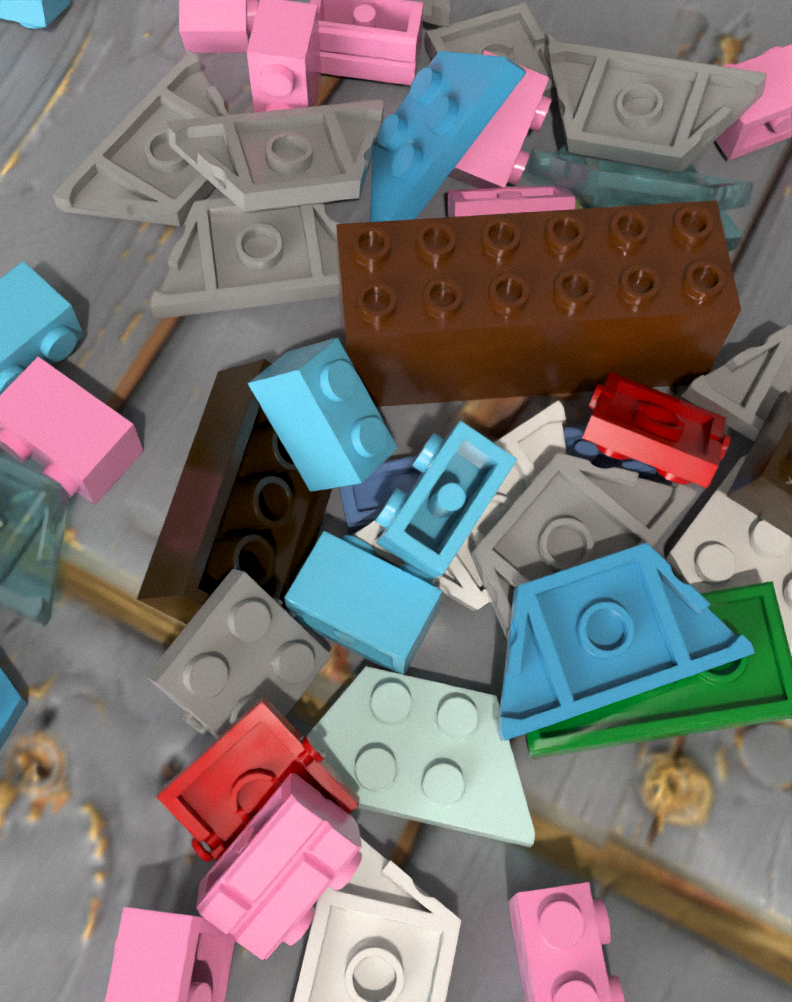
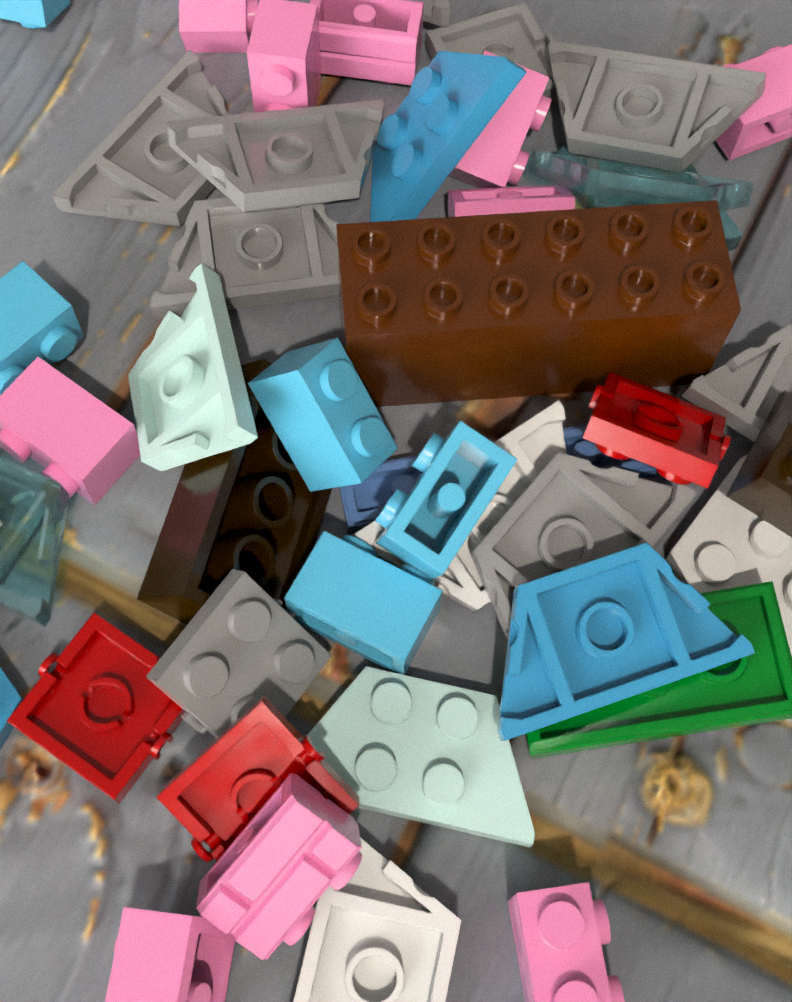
(100, 708): none -> red plate
(191, 384): none -> light aqua wing

